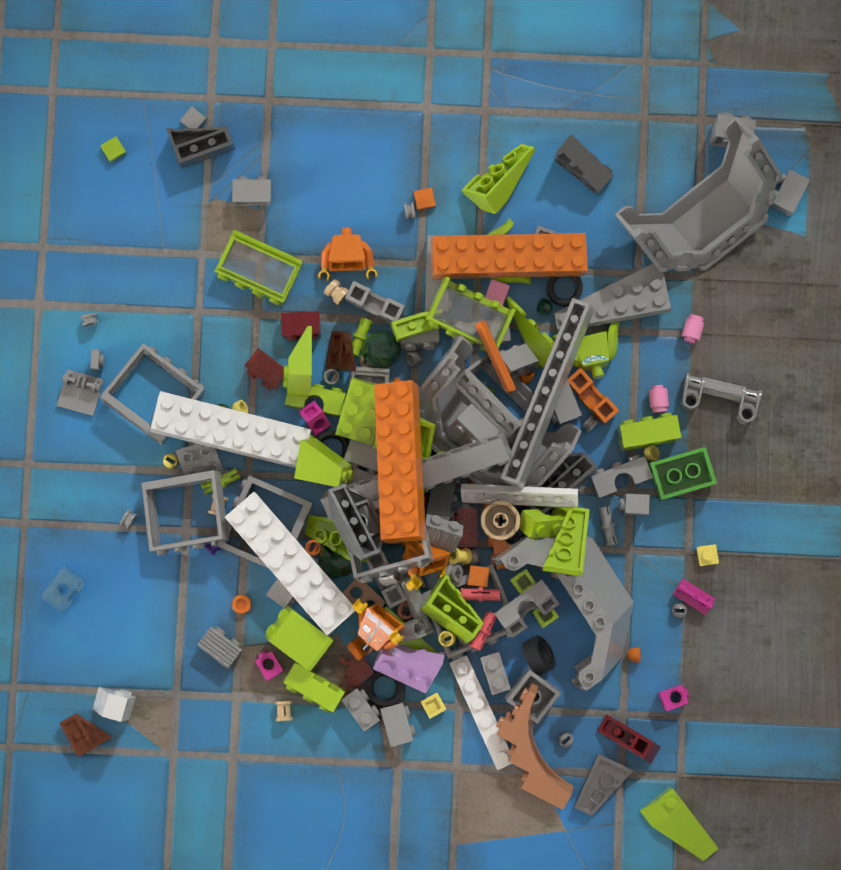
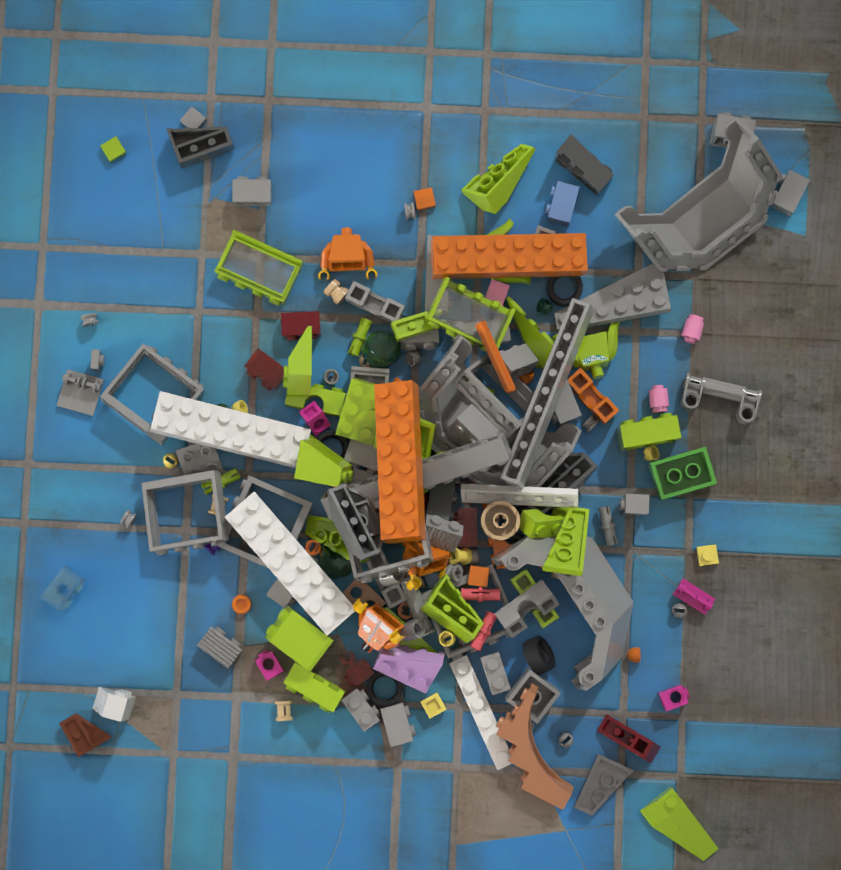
(340, 352): copper wing -> none
(356, 648): orange tile -> none
(562, 204): none -> medium blue brick
(604, 481): light grey arch -> none

